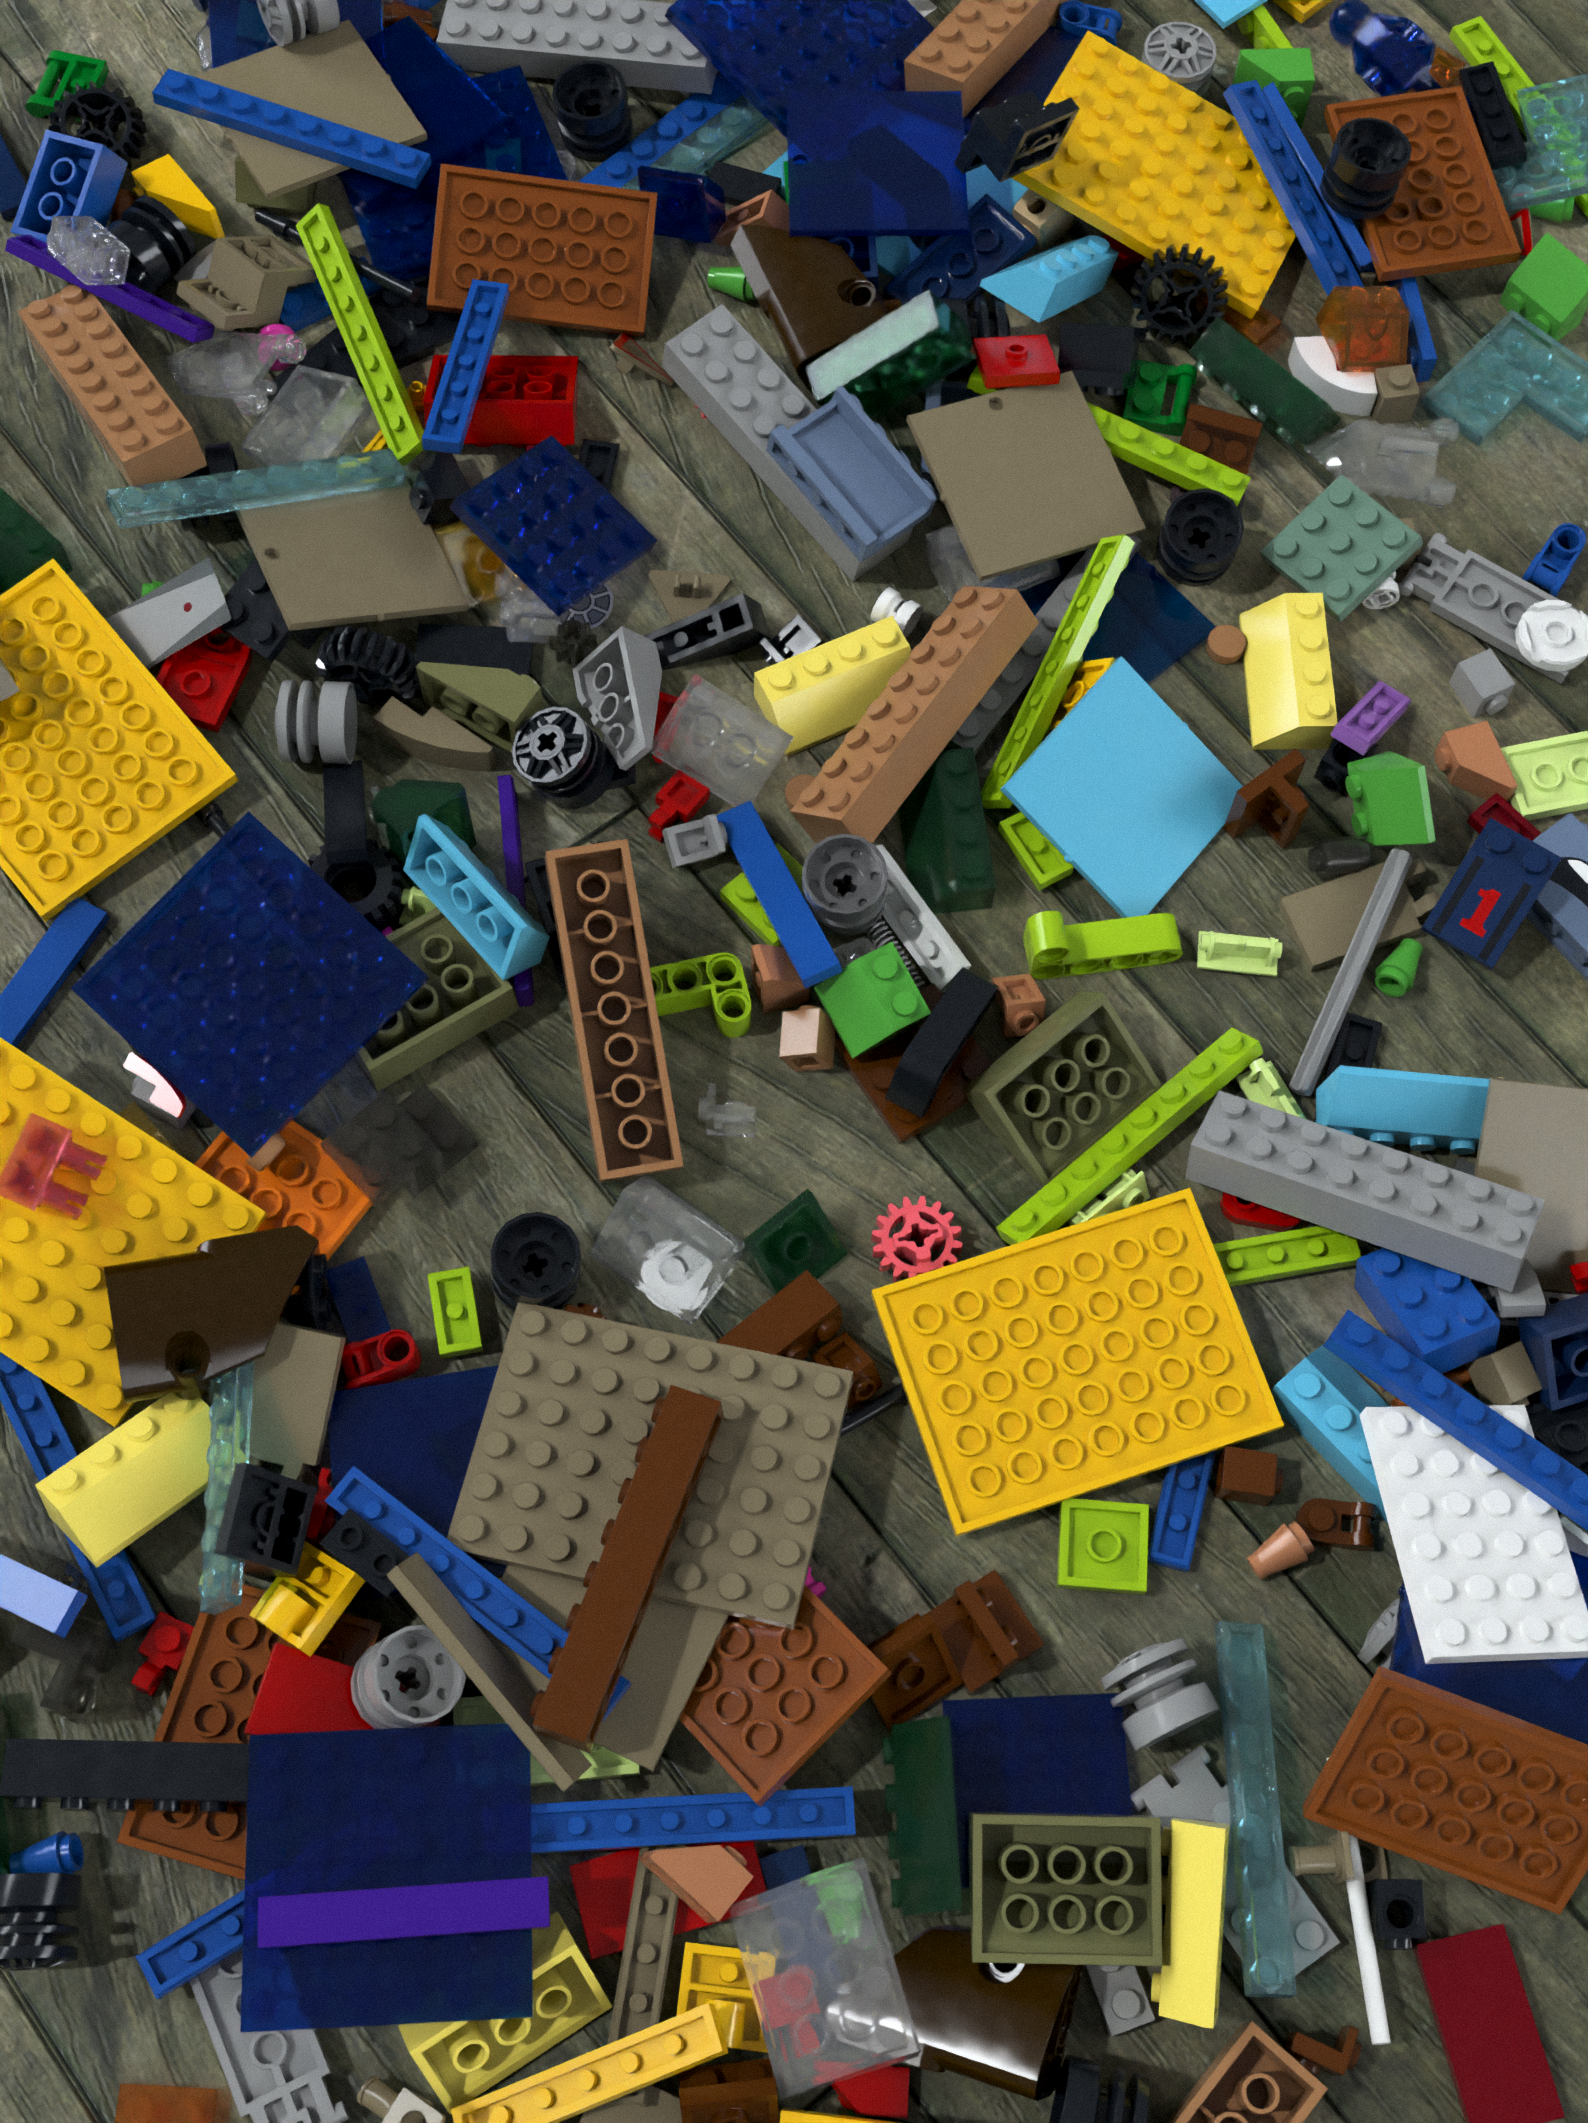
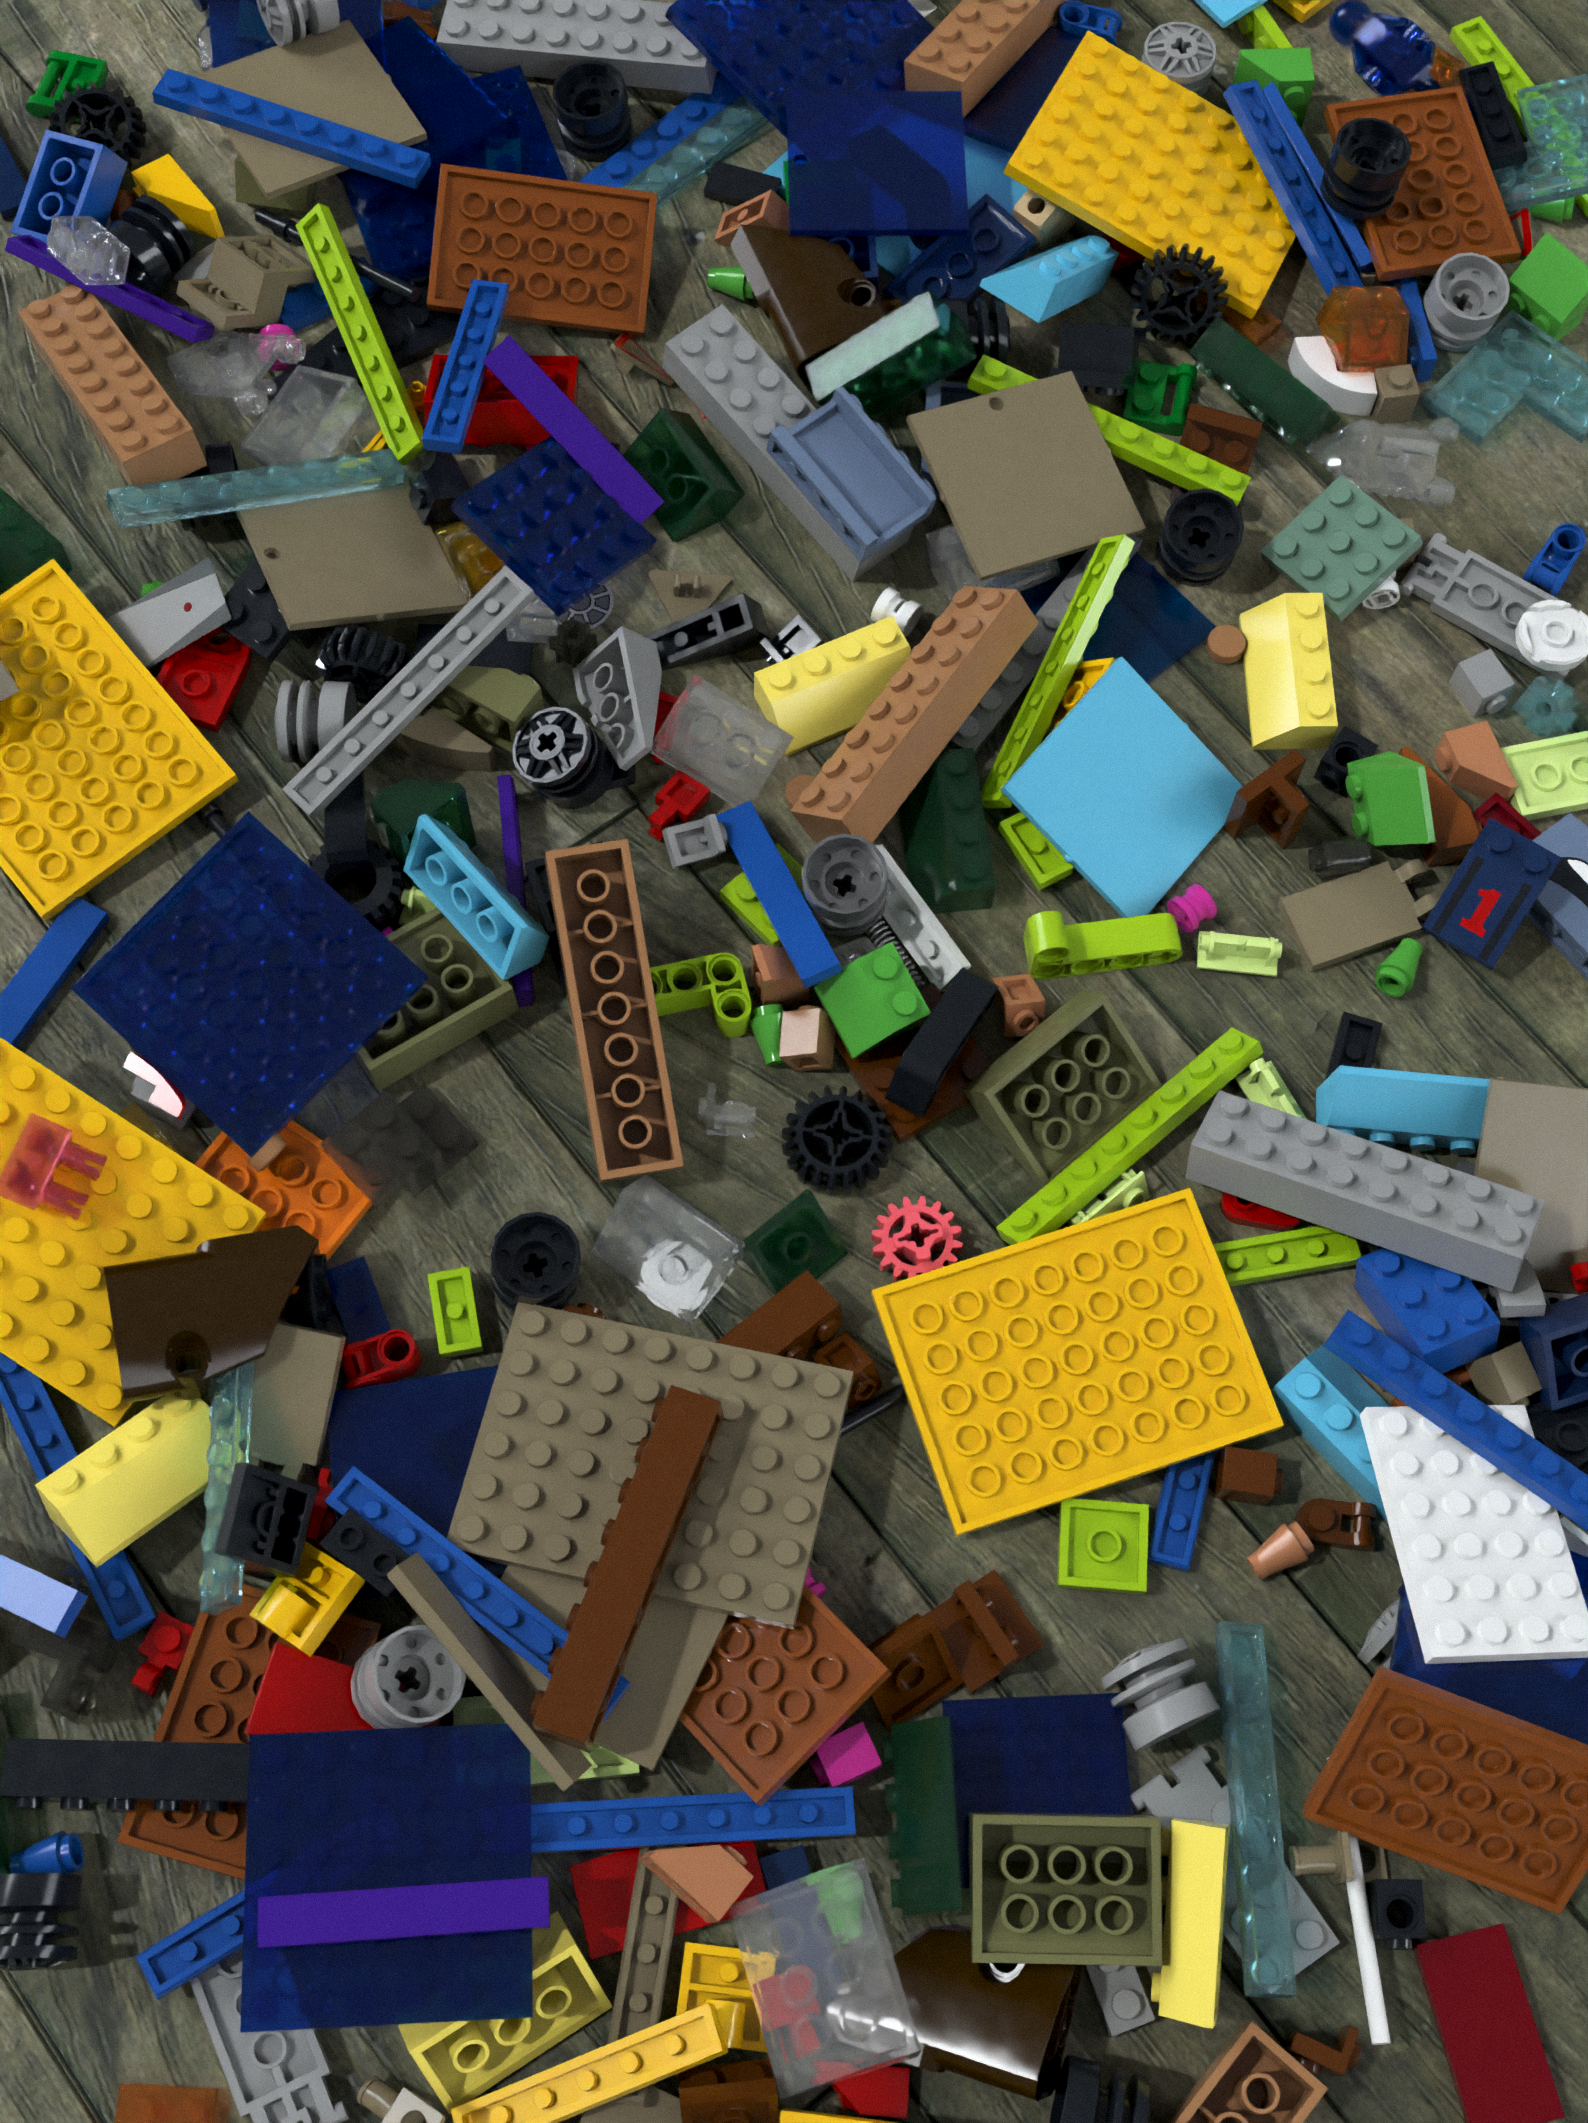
(409, 692): none -> light grey plate
(572, 429): none -> dark purple tile
(684, 472): none -> clear green slope
(686, 205): clear blue slope -> none
(766, 1026): none -> bright green cone
(845, 1758): none -> dark pink brick
(853, 1141): none -> black gear
(1015, 135): black bracket -> none
(1016, 361): red plate -> none
(1192, 908): none -> dark pink wheel
(1350, 973): light grey axle -> none
(1371, 718): medium lavender tile -> none
(1452, 820): none -> dark orange slope
(1464, 301): none -> light grey wheel
(1535, 706): none -> clear light blue brick

